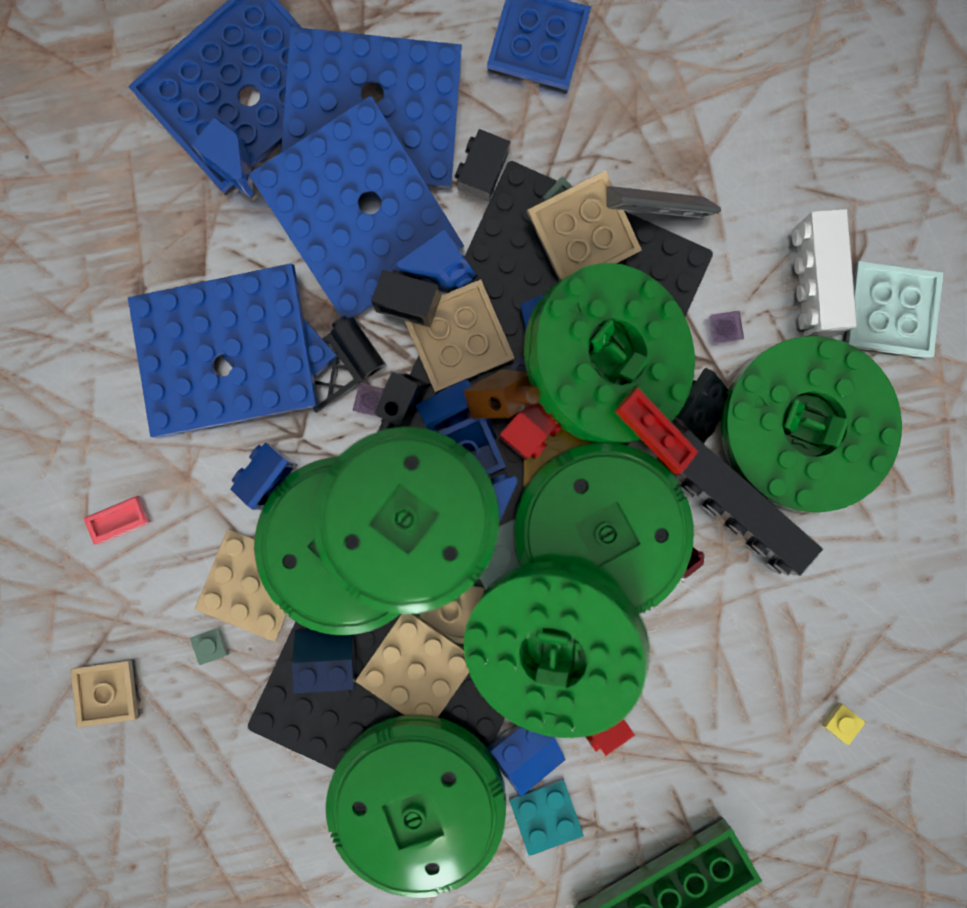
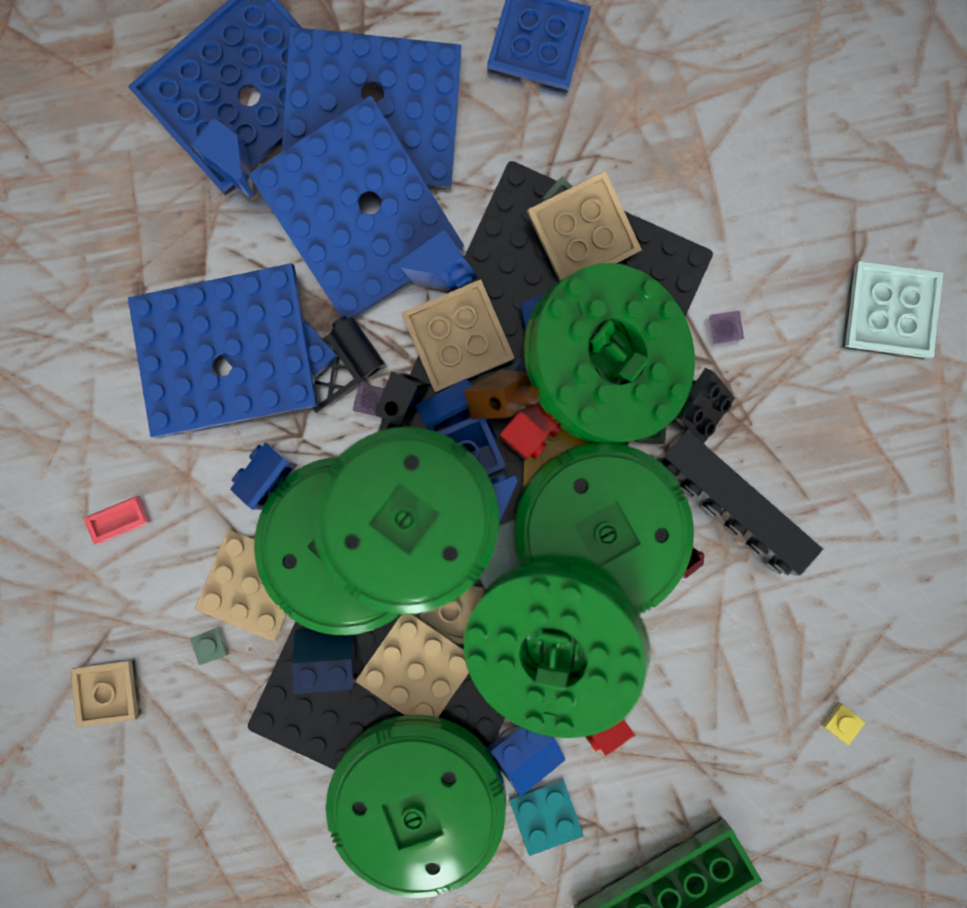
(406, 297): black piece -> none
(483, 165): black piece -> none
(656, 431): red plate -> none
(660, 202): dark grey slope -> none
(812, 424): green piece -> none
(824, 273): white brick -> none

